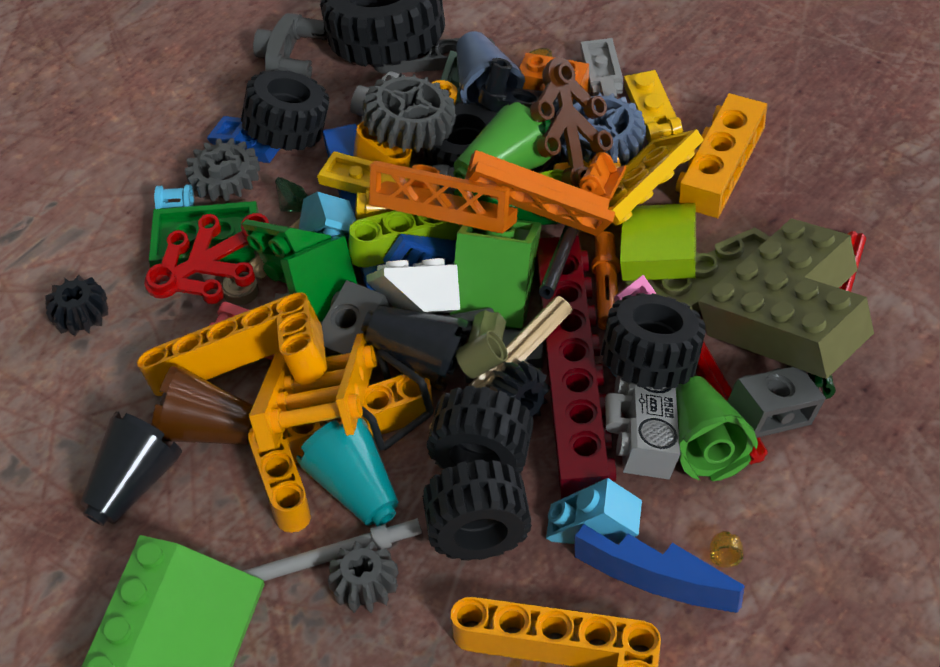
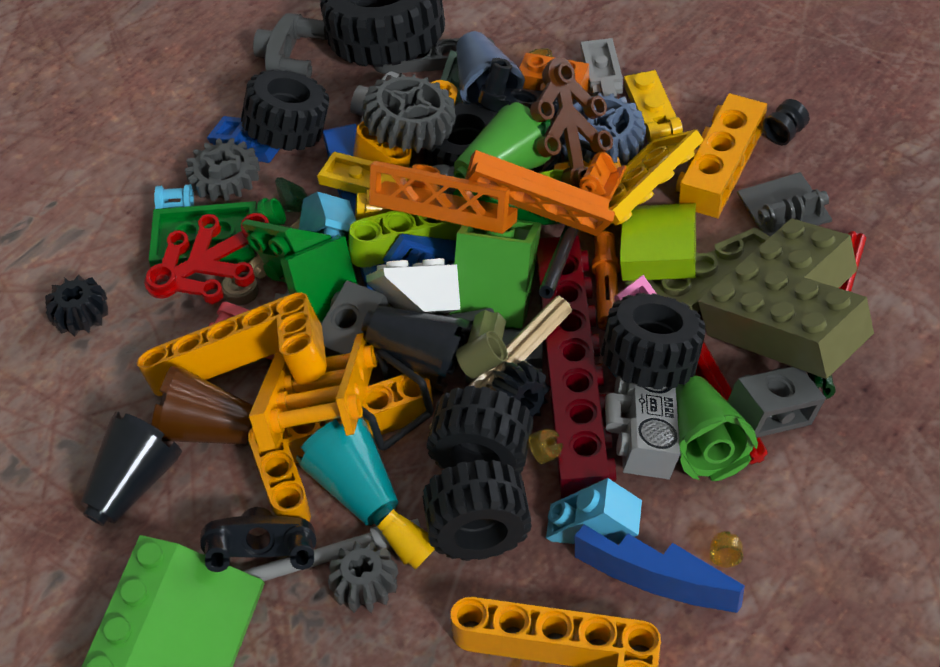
(272, 210): none -> green plate
(283, 537): none -> black connector
(406, 539): none -> yellow cone
(544, 445): none -> clear yellow hinge
(782, 199): none -> dark grey hinge
(783, 124): none -> black wheel

